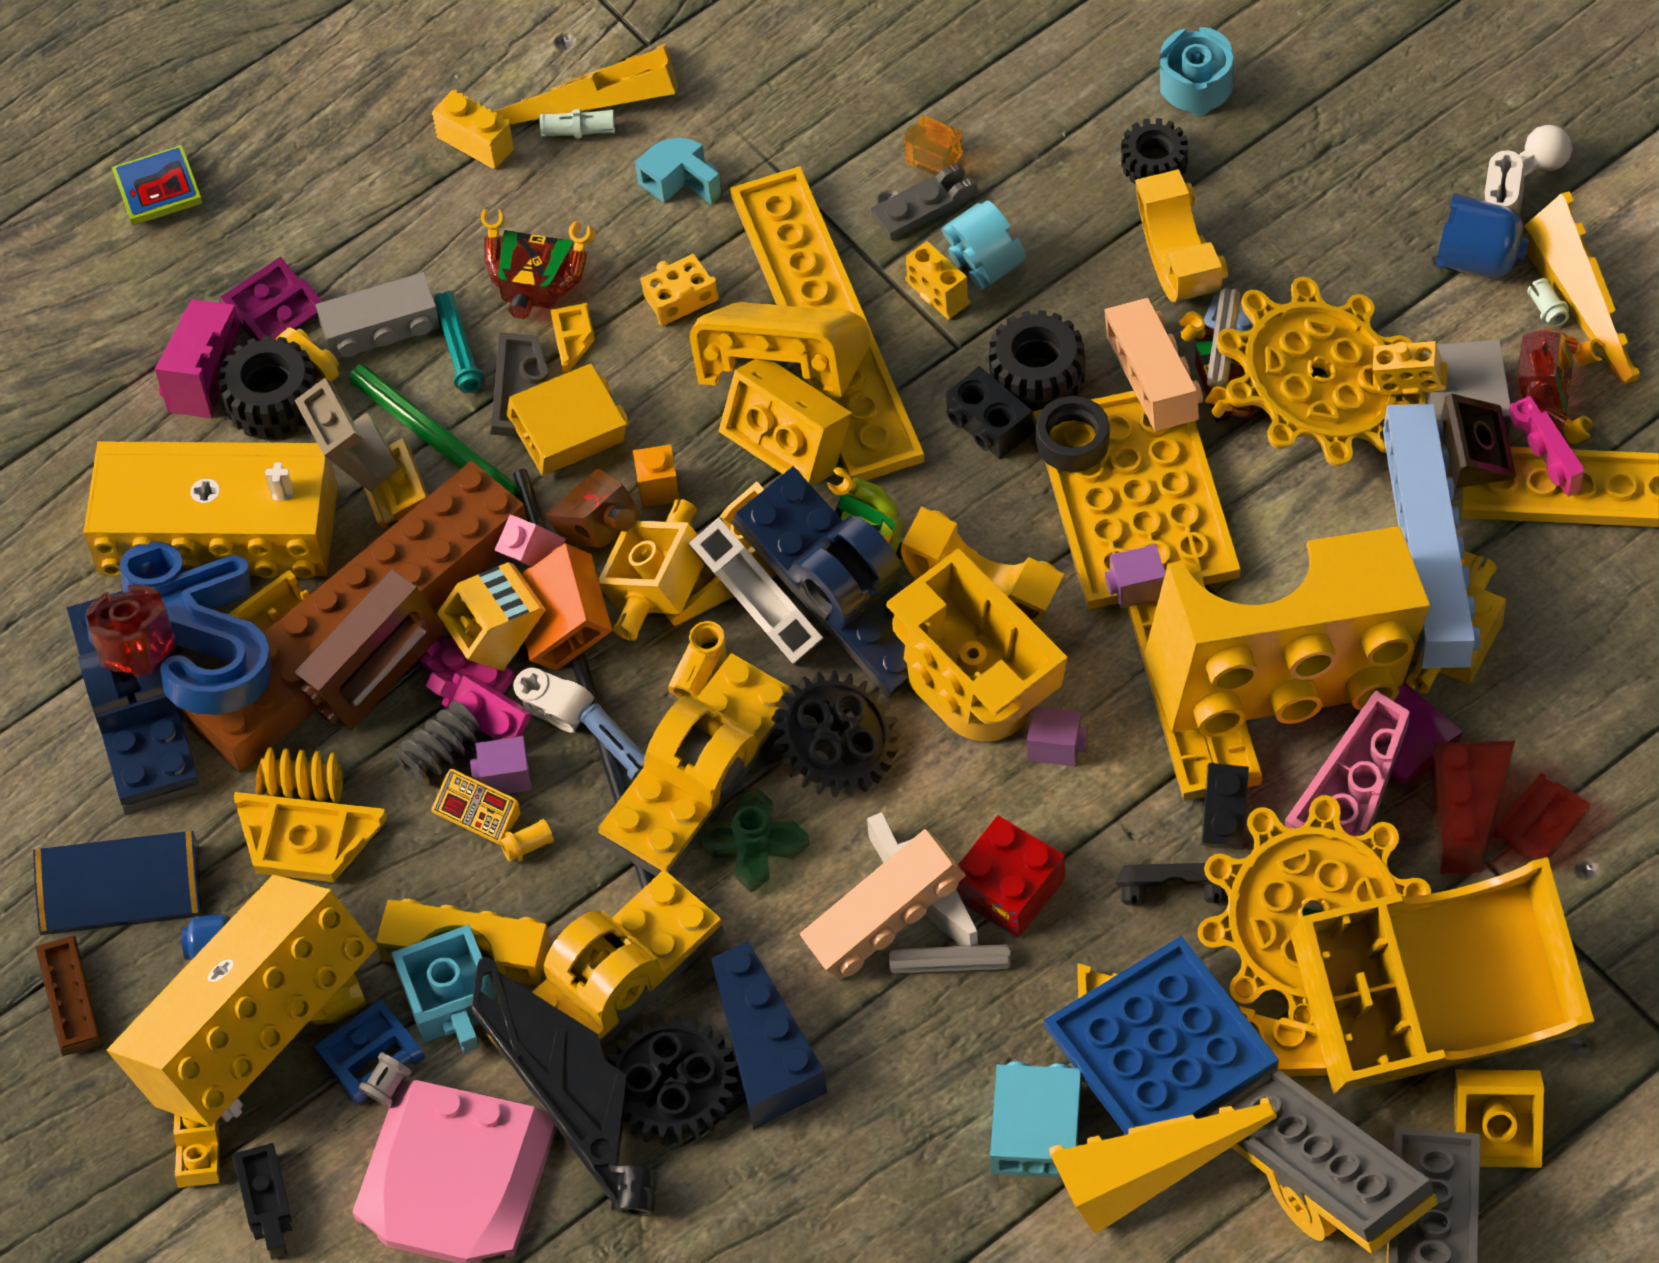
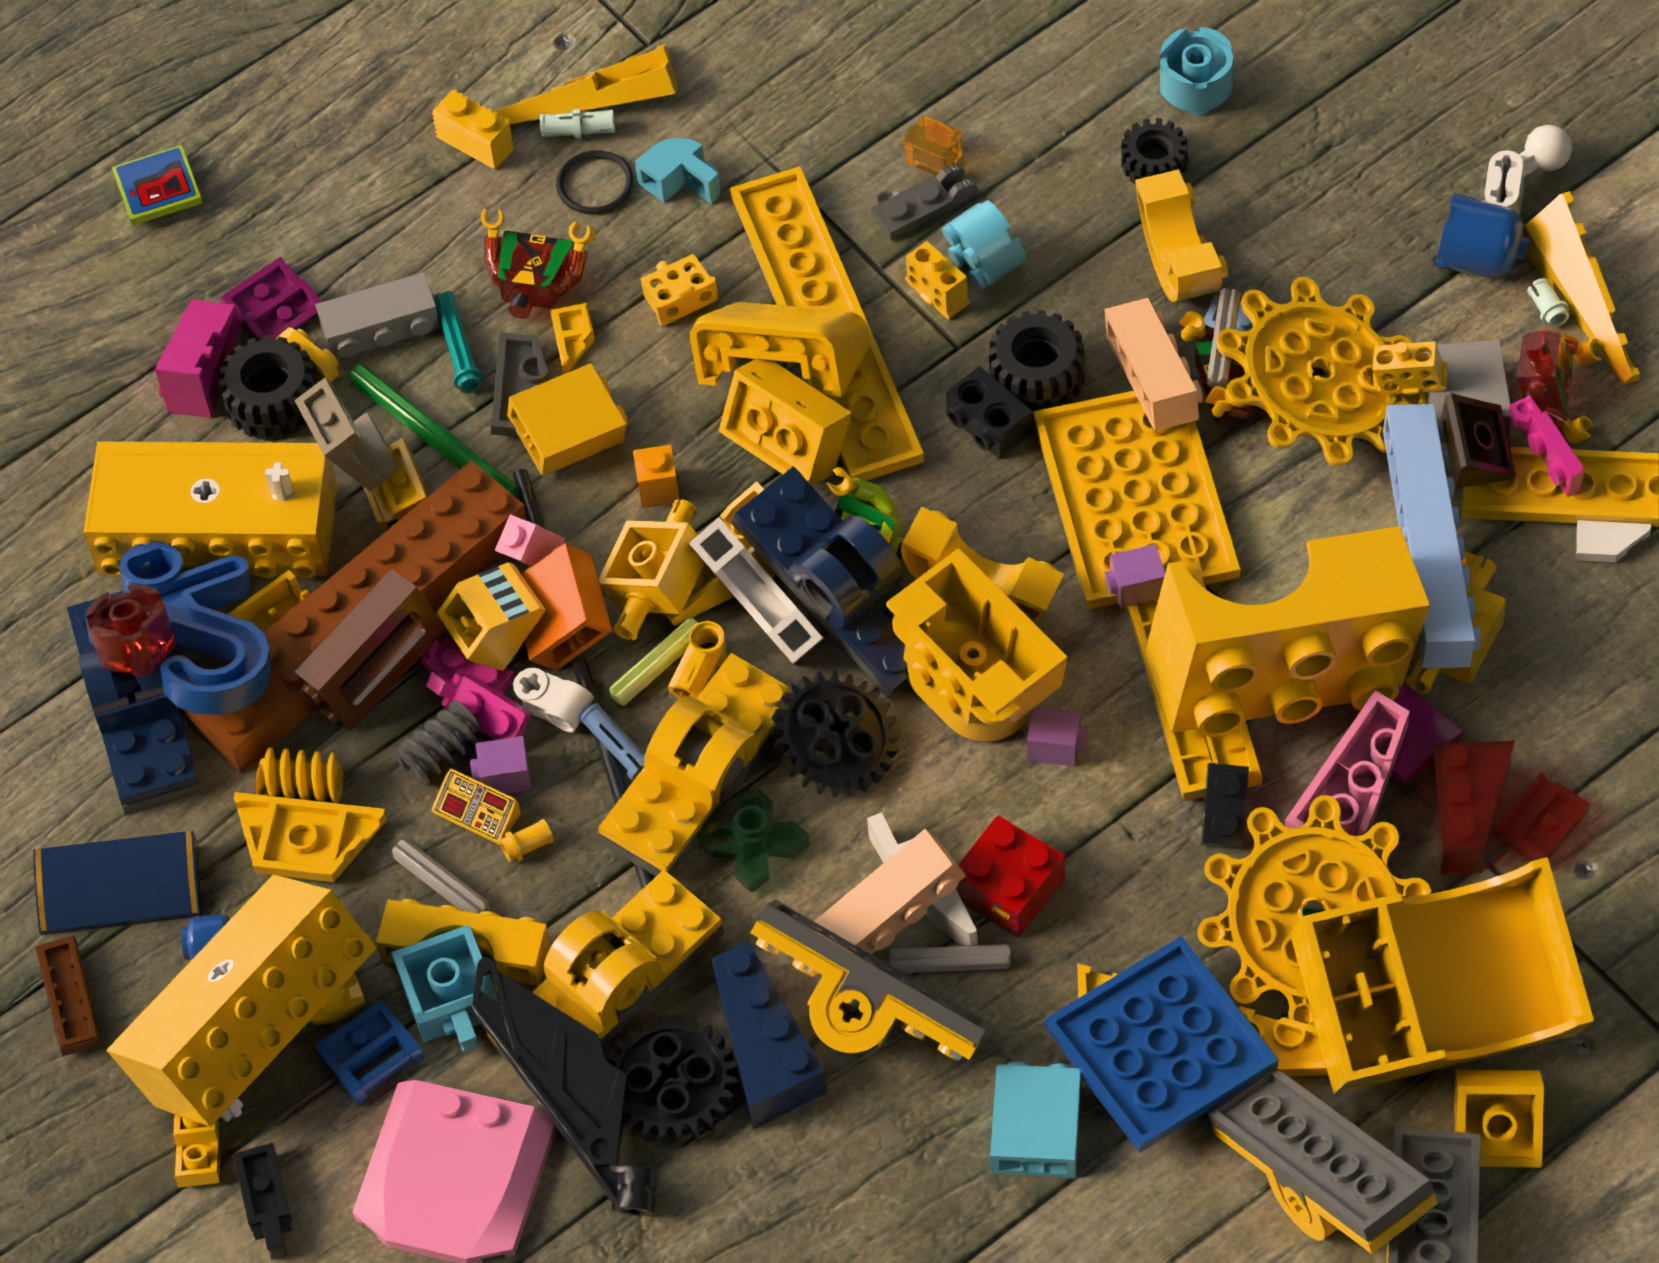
(385, 1079): light grey bush -> none
(438, 877): none -> light grey axle
(594, 154): none -> black tyre
(594, 512): reddish brown torso -> none
(652, 664): none -> yellowish green axle
(880, 988): none -> piece
(1071, 409): black tyre -> none
(1128, 1170): yellow wedge -> none
(1137, 877): black piece -> none
(1607, 540): none -> white tile

